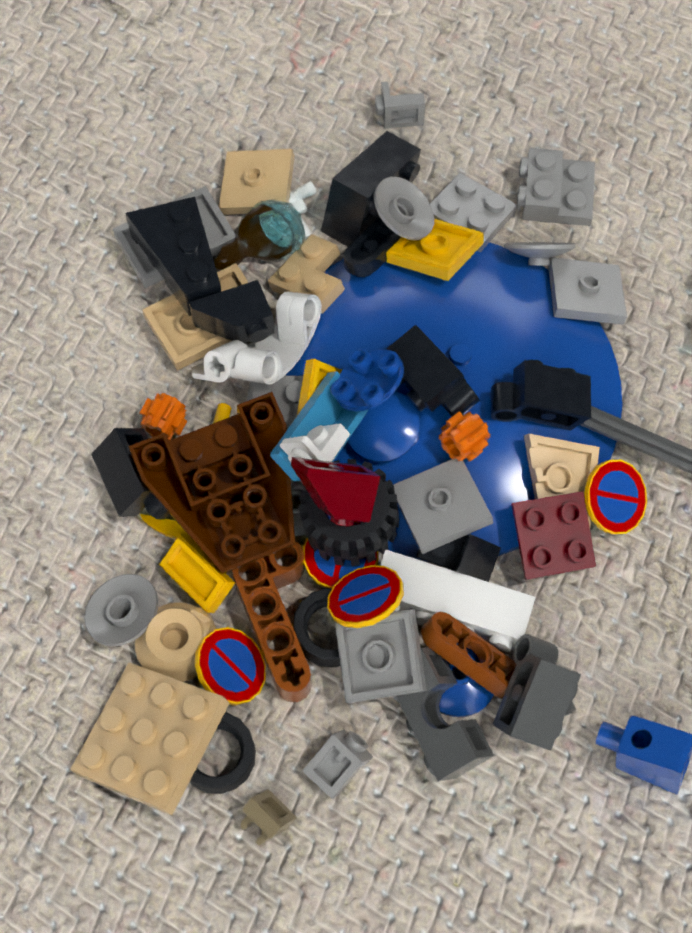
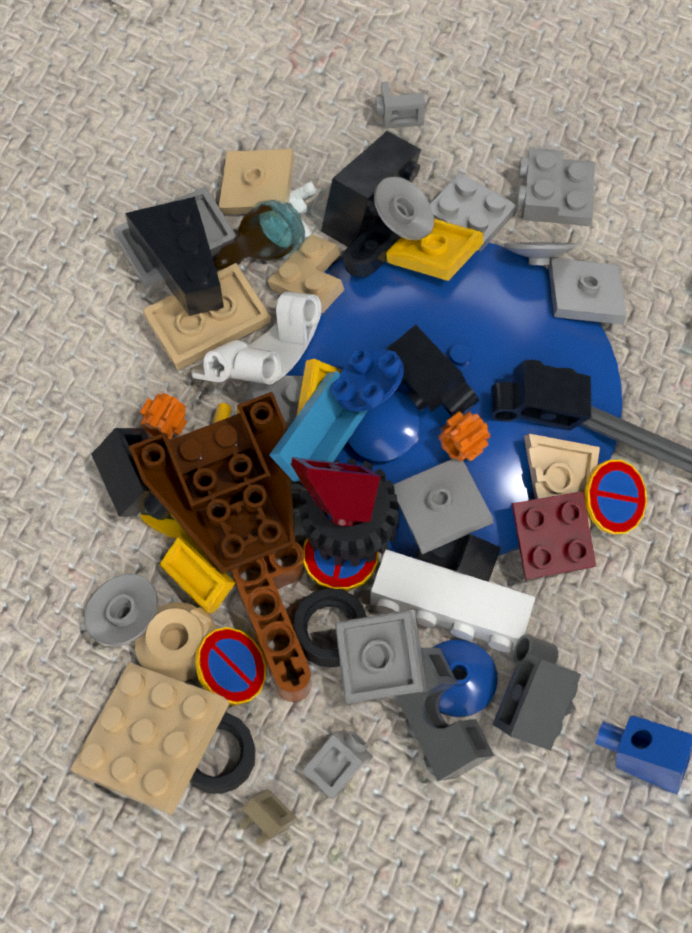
(235, 313): black slope -> none
(319, 444): white bracket -> none
(365, 596): piece -> none
(500, 668): dark orange beam -> none

